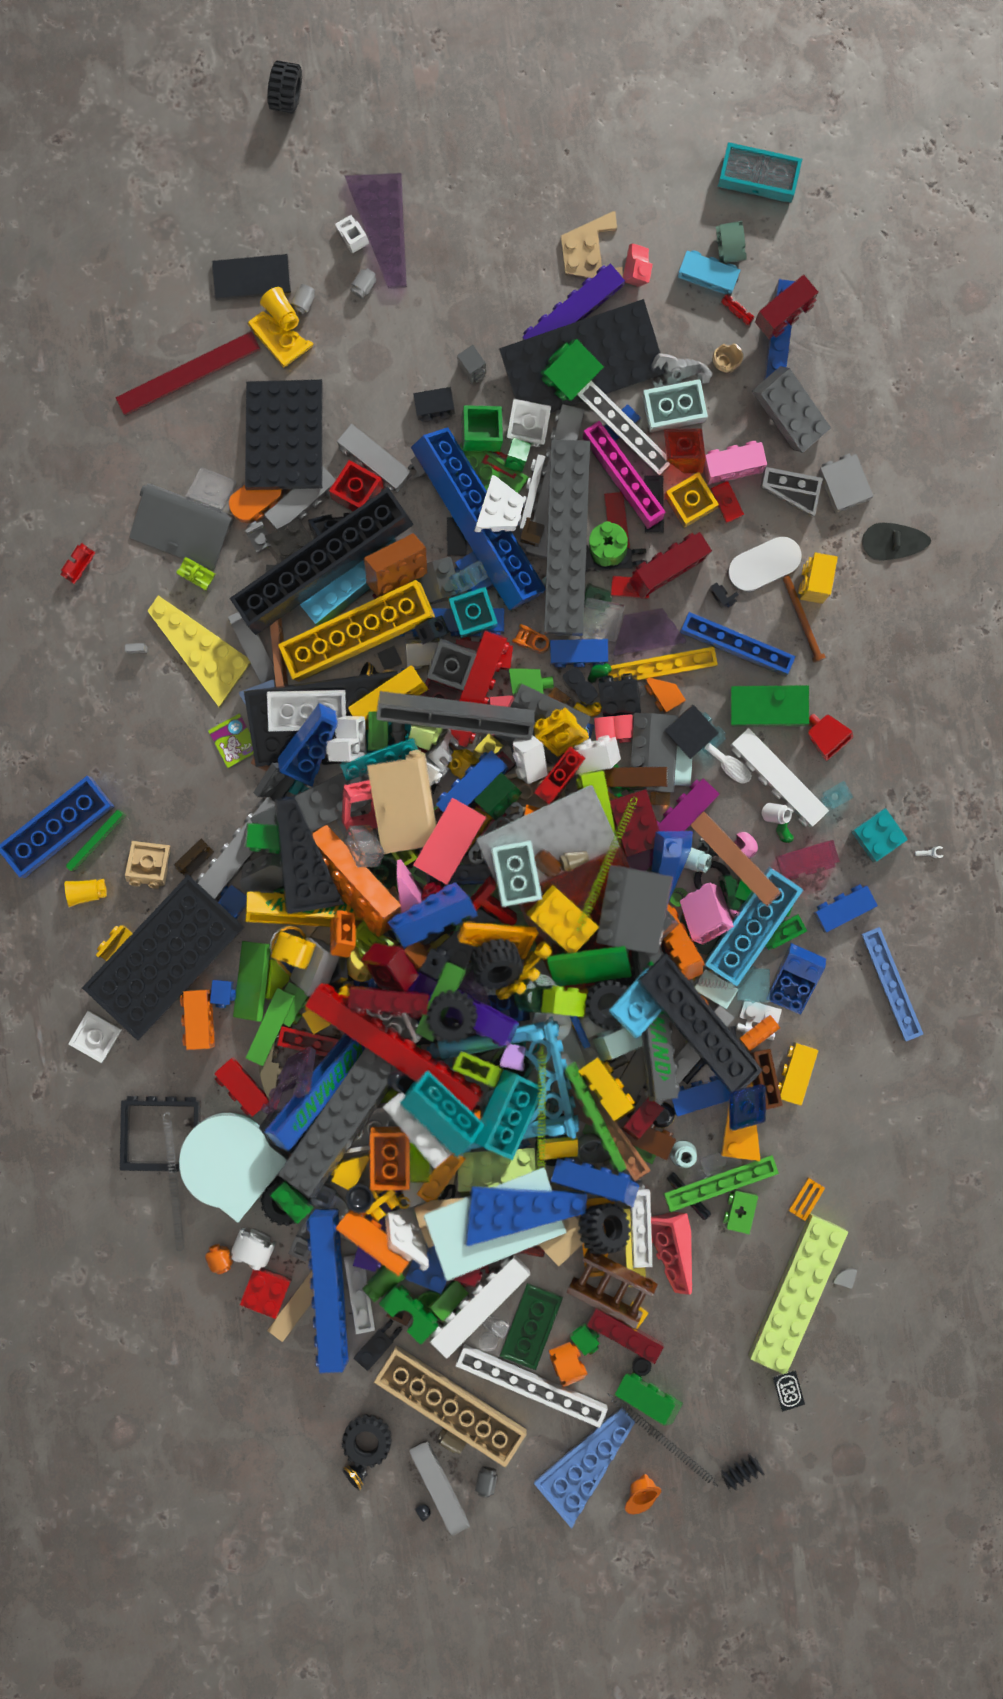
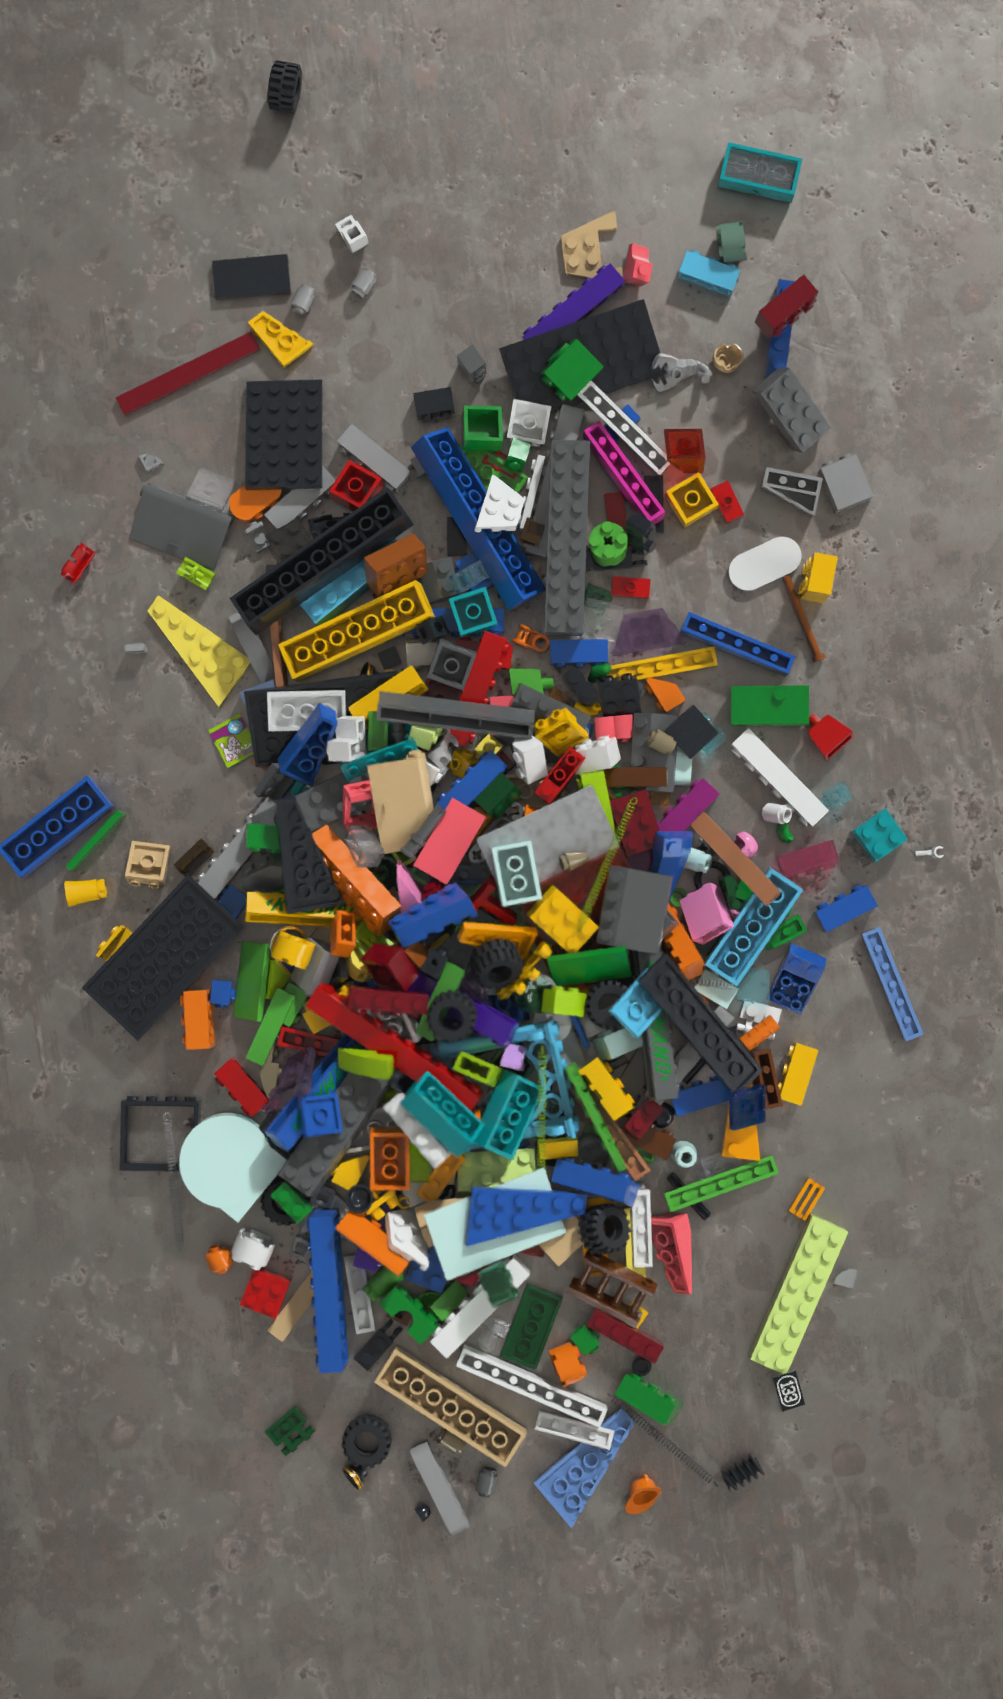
(95, 1036): white plate -> none
(150, 462): none -> light grey tile
(280, 309): yellow plant -> none
(287, 1425): none -> dark green plate
(320, 1115): none -> blue plate
(365, 1063): none -> lime slope
(381, 211): clear purple wing -> none
(418, 839): none -> dark grey pin
(498, 1284): none -> clear green brick
(547, 863): reddish brown brick -> none
(574, 1430): none -> white tile
(641, 534): none -> black brick
(661, 741): none -> dark tan brick
(670, 564): dark red brick -> none
(675, 406): light aqua brick -> none
(719, 594): black bracket -> none
(731, 765): white piece -> none
(734, 462): bright pink brick -> none
(737, 309): red axle -> none
(744, 1221): bright green brick -> none
(893, 541): pearl dark grey shield -> none

